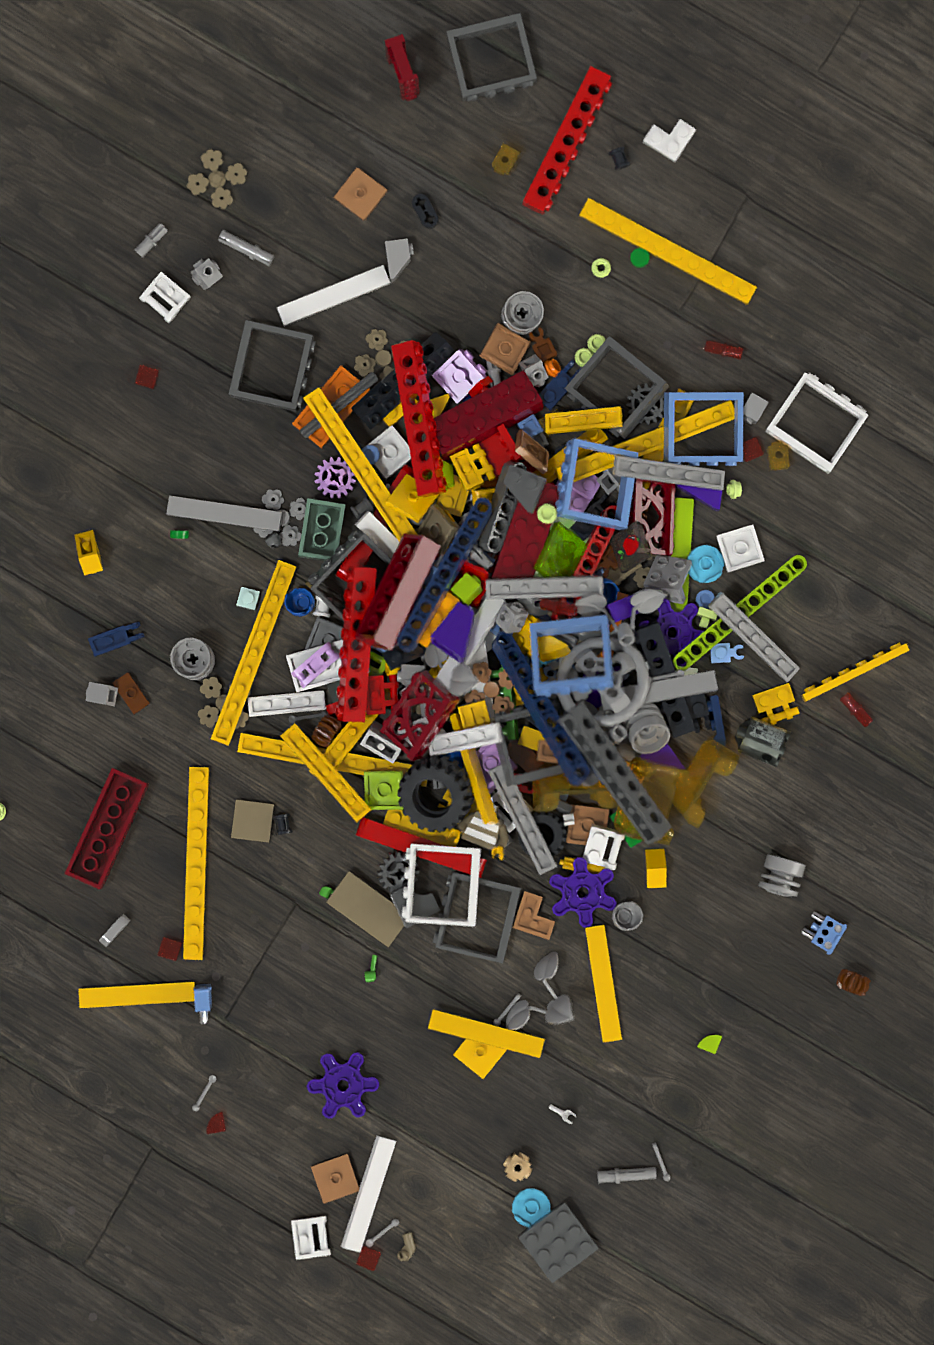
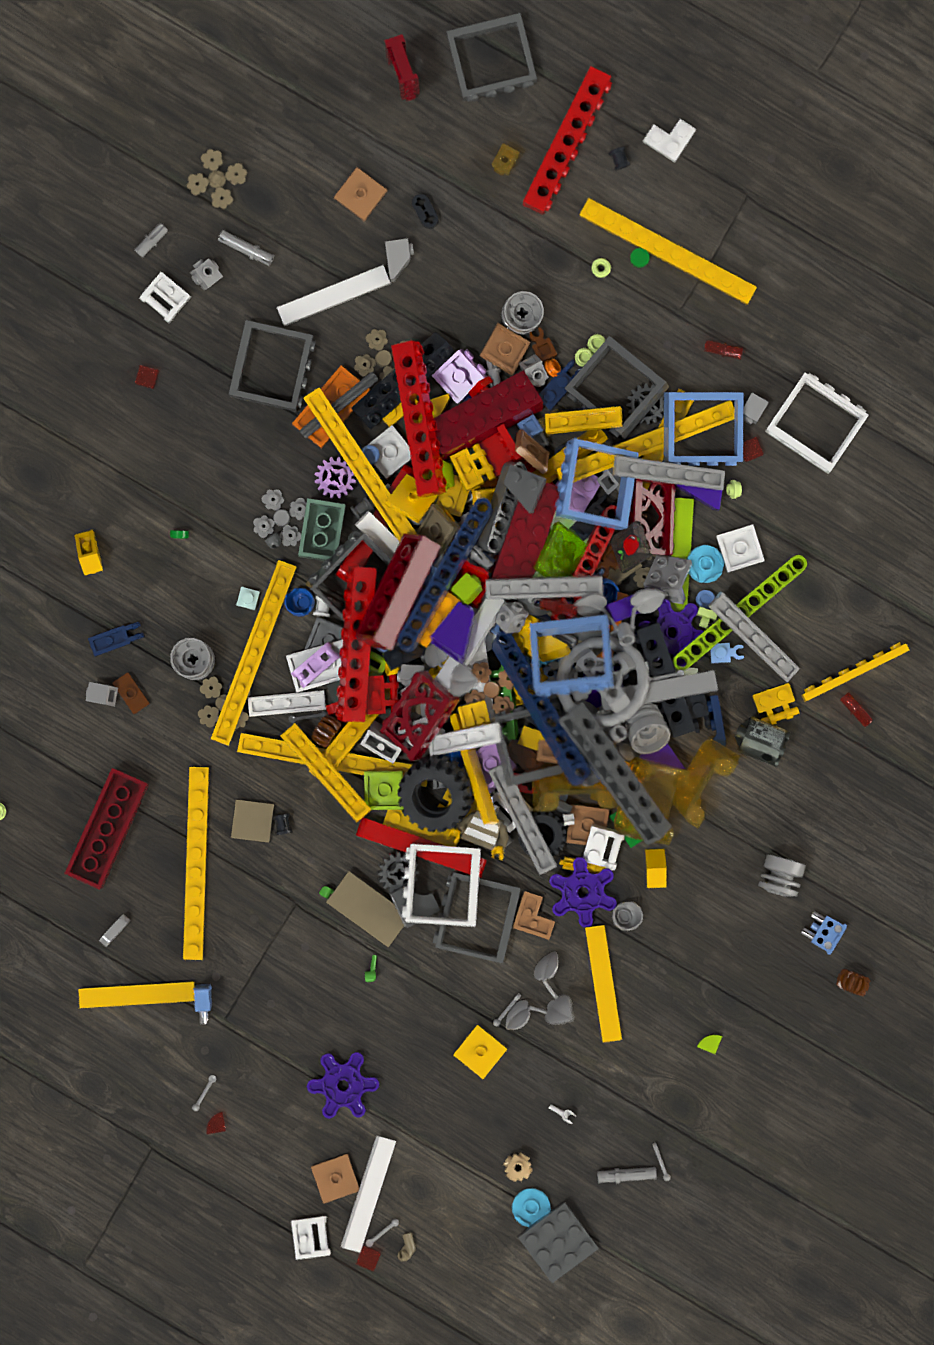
(169, 949): clear red tile -> none
(224, 513): light grey tile -> none
(486, 1033): yellow tile -> none
(546, 513): yellowish green tile -> none
(778, 463): clear yellow brick -> none

